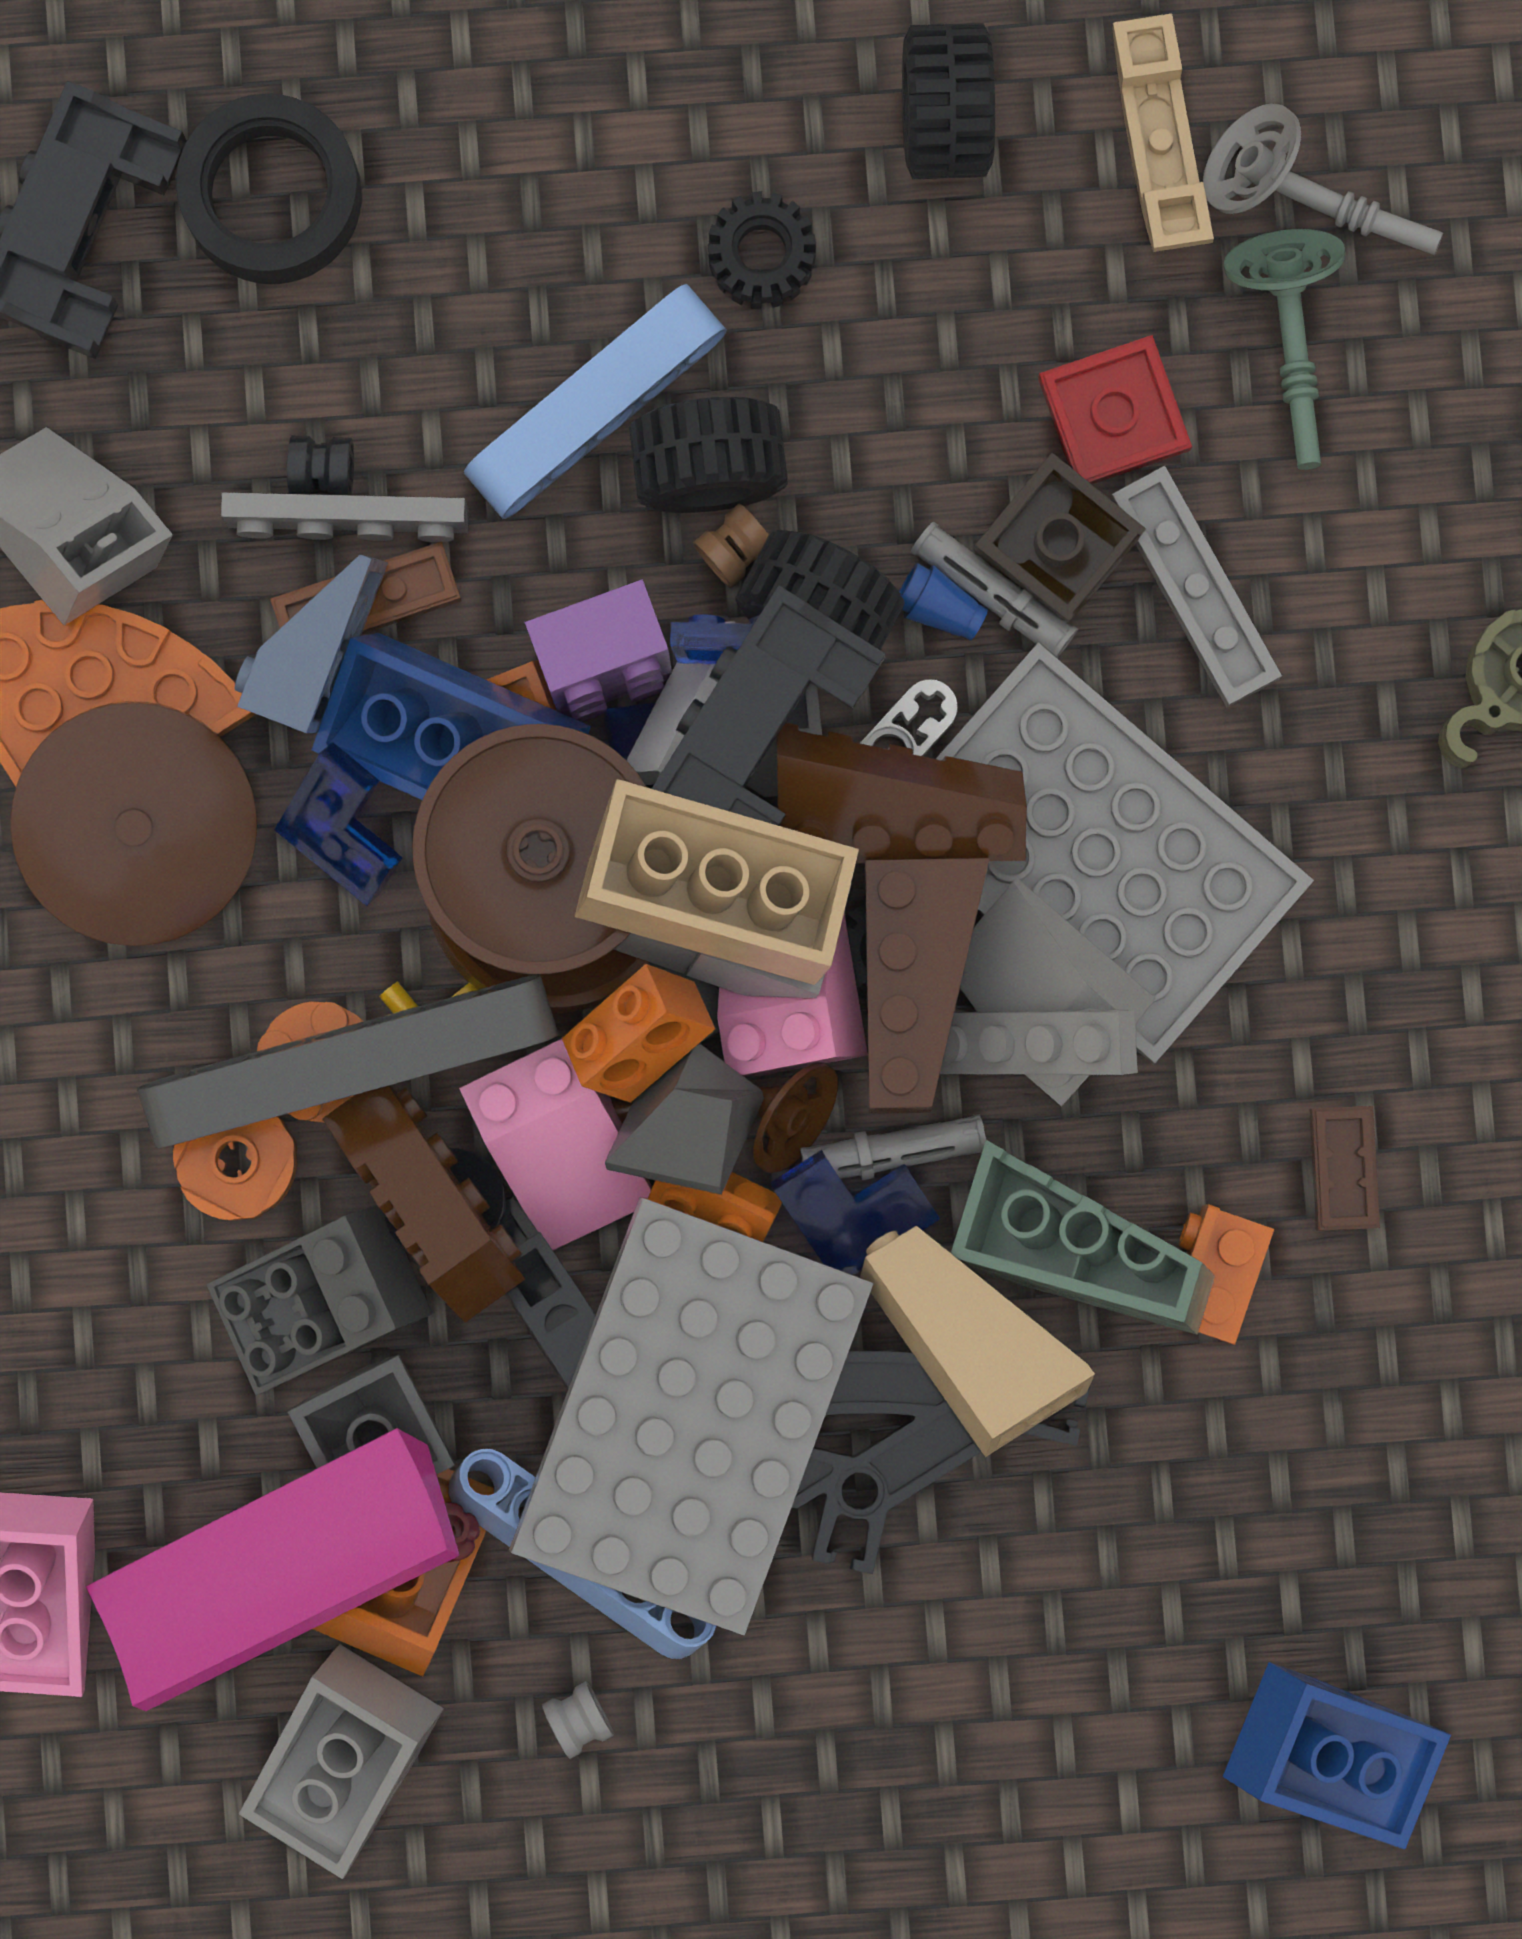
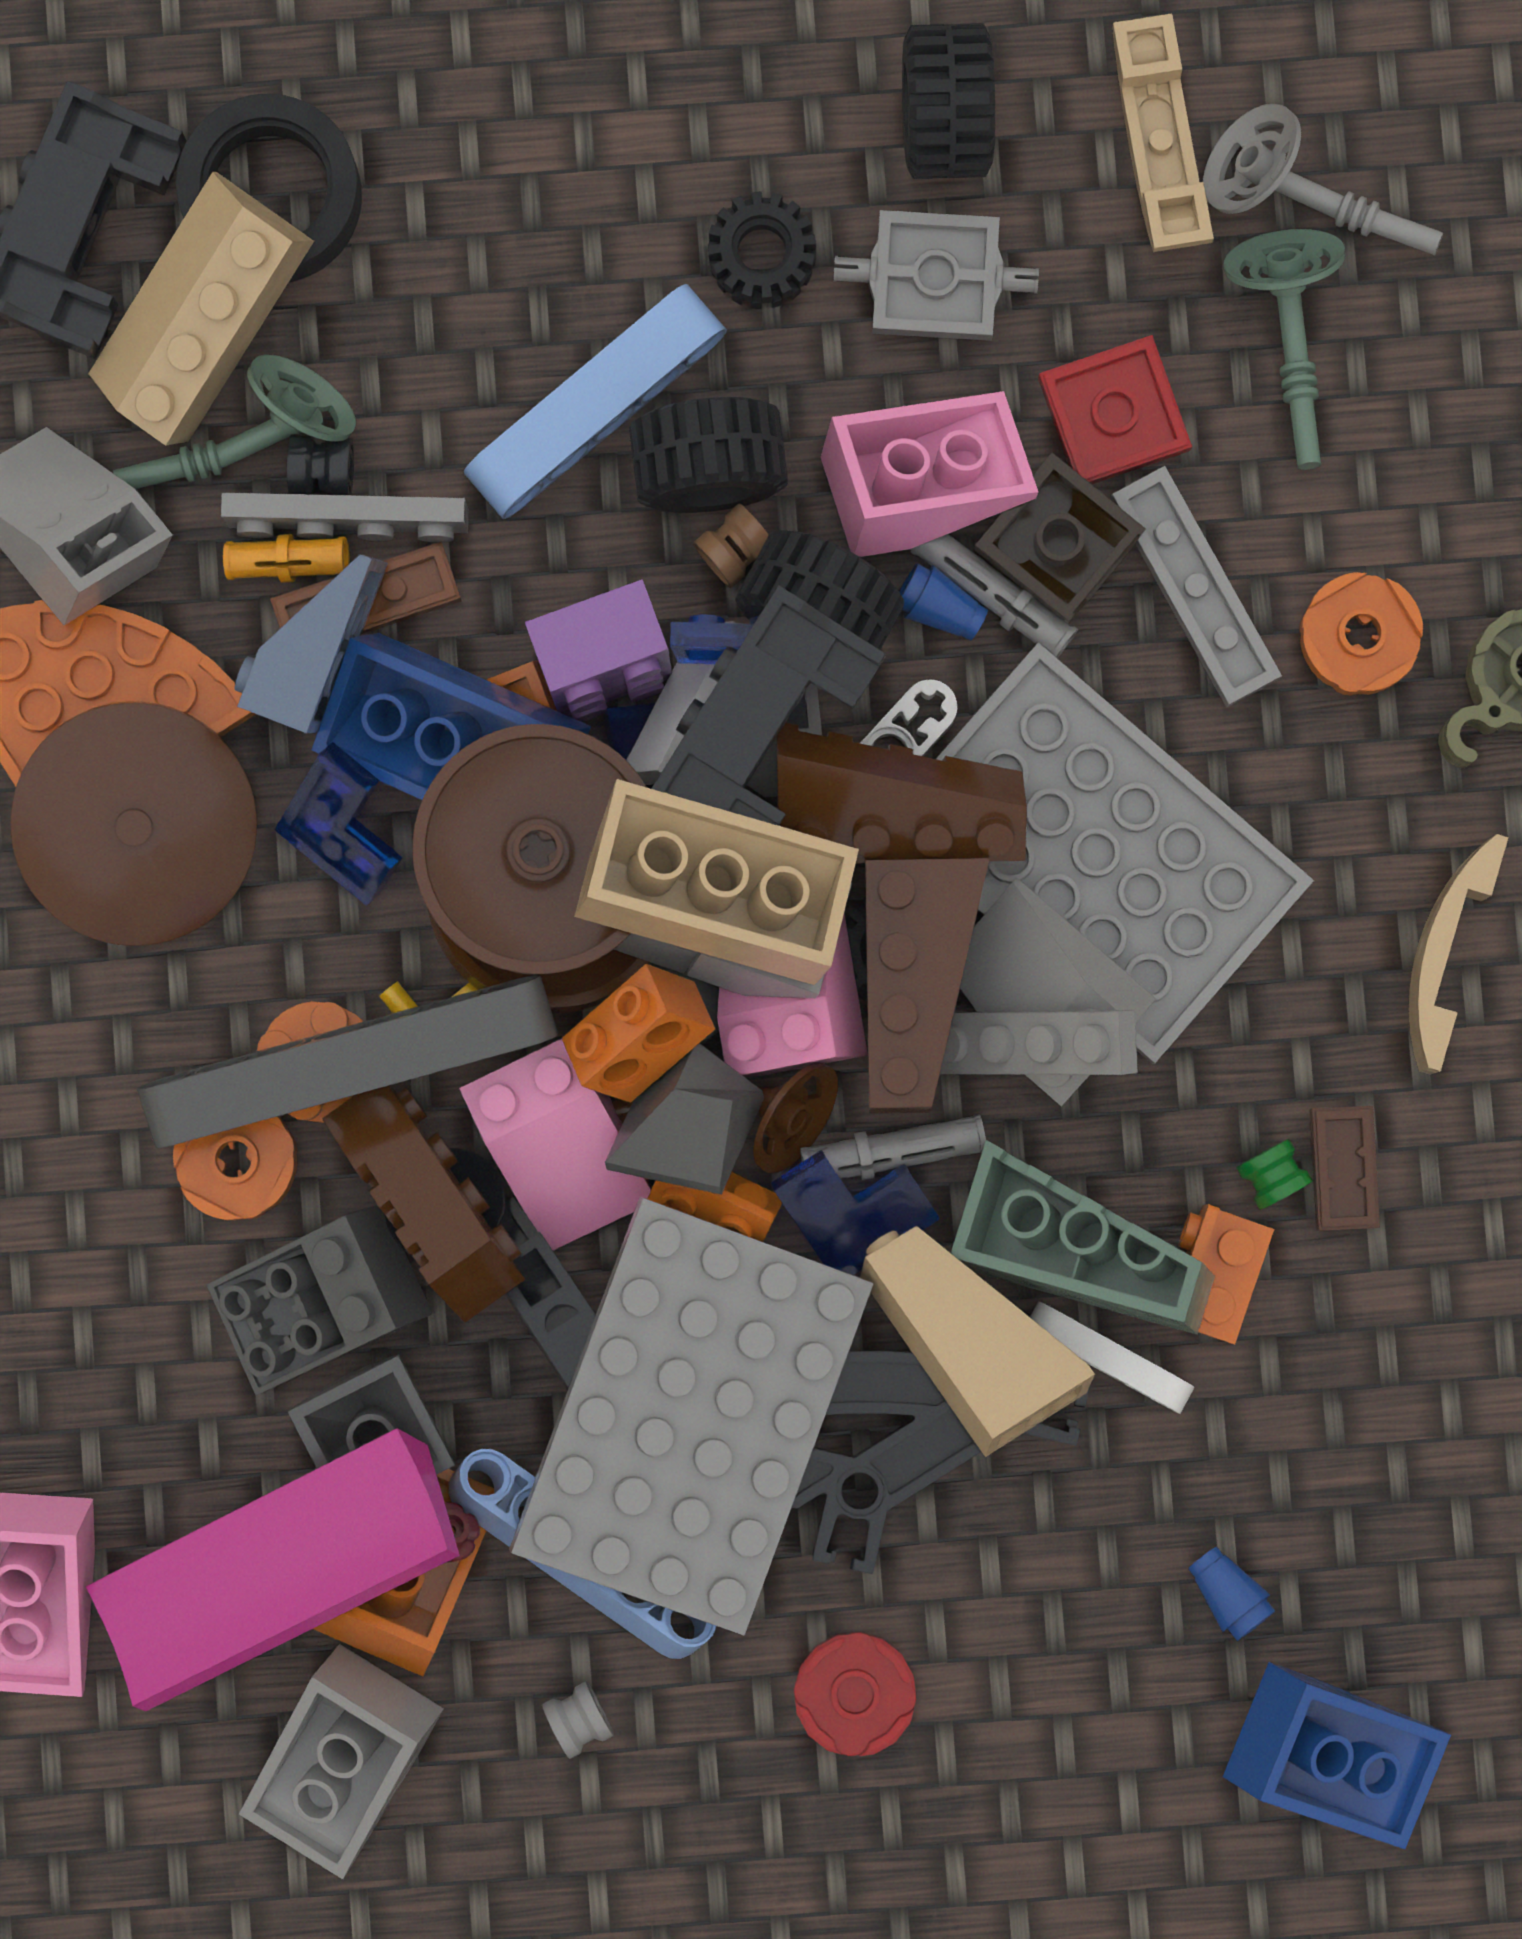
(198, 311): none -> tan slope
(285, 558): none -> light orange pin
(293, 409): none -> sand green dish
(855, 1694): none -> red tile
(924, 470): none -> bright pink slope
(936, 275): none -> light grey plate
(1114, 1359): none -> white beam
(1231, 1594): none -> blue cone
(1274, 1174): none -> green wheel
(1368, 600): none -> orange plate
(1431, 1024): none -> tan slope

